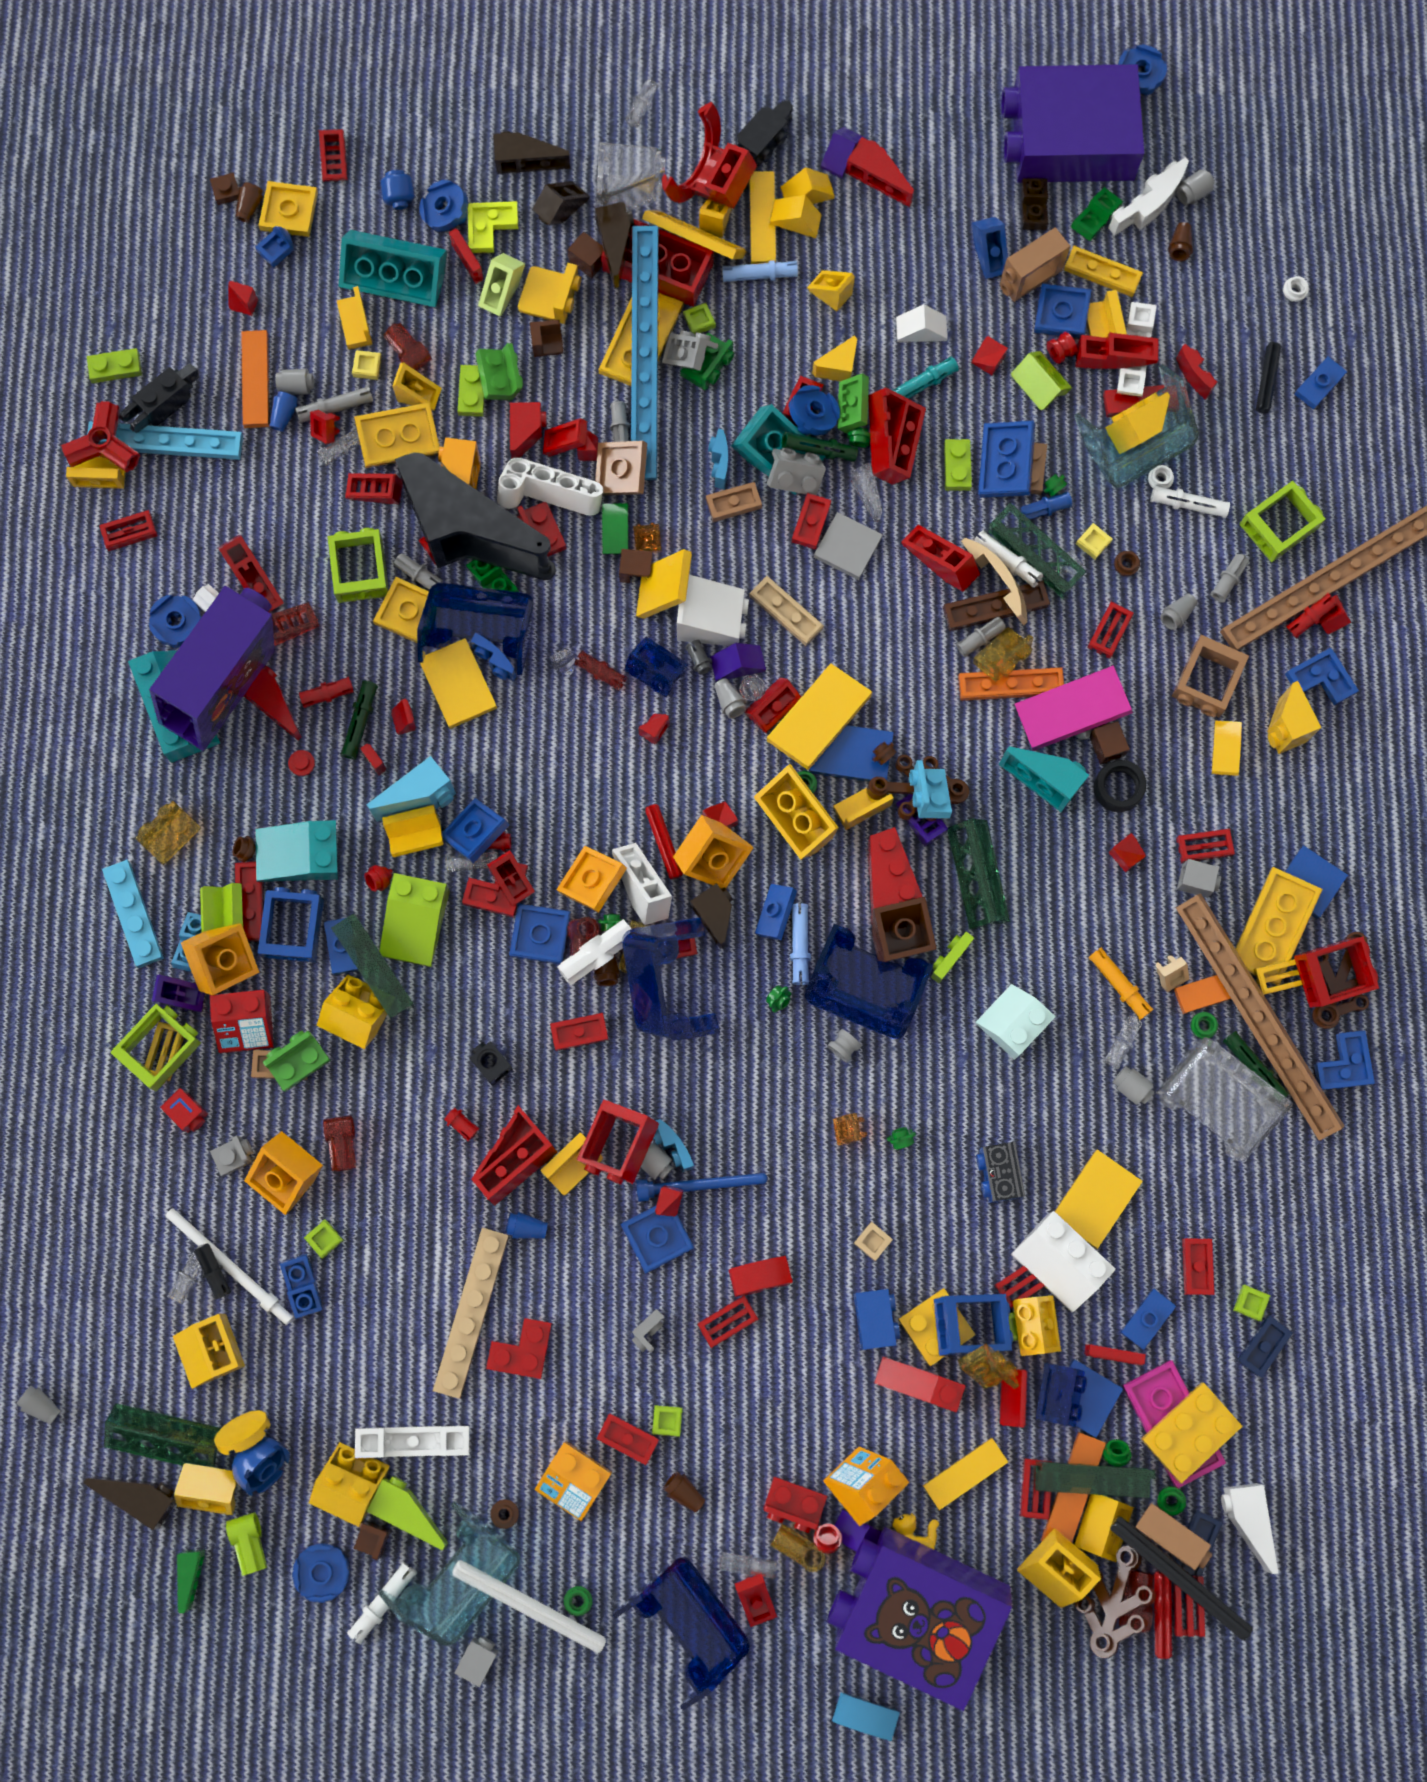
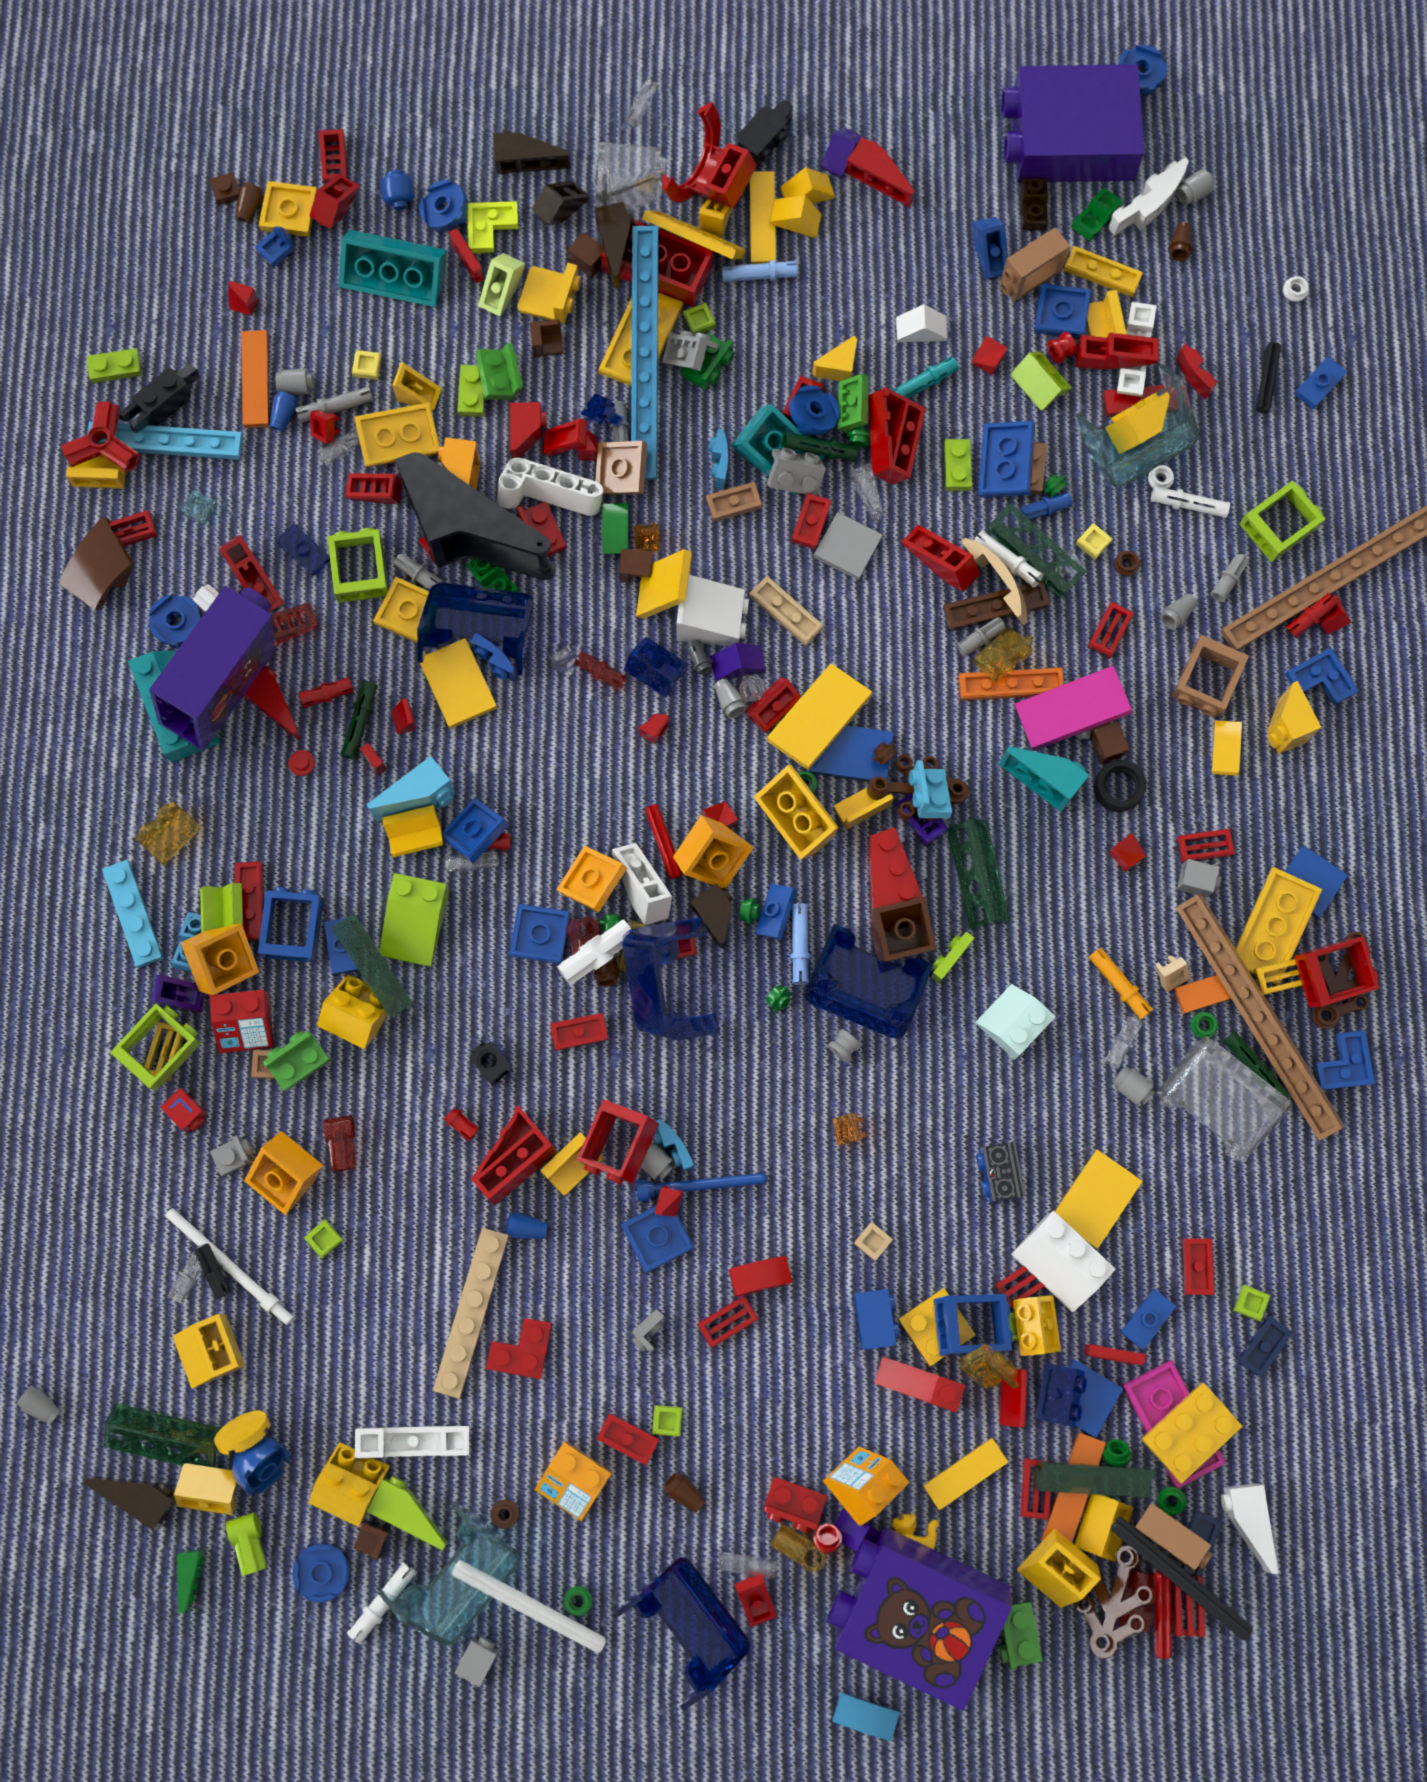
(97, 566): none -> reddish brown slope
(199, 507): none -> clear light blue tile
(244, 848): reddish brown plate -> none
(297, 852): slope -> none
(301, 1286): blue slope -> none
(303, 549): none -> clear blue plate
(333, 200): none -> red slope
(354, 321): yellow panel -> none
(378, 878): red plate -> none
(408, 350): clear red piece -> none
(489, 896): red plate -> none
(510, 878): red slope -> none
(599, 409): none -> clear blue plate
(749, 910): none -> green plate
(833, 287): yellow slope -> none
(901, 1138): green plate -> none
(1020, 1637): none -> bright green bracket

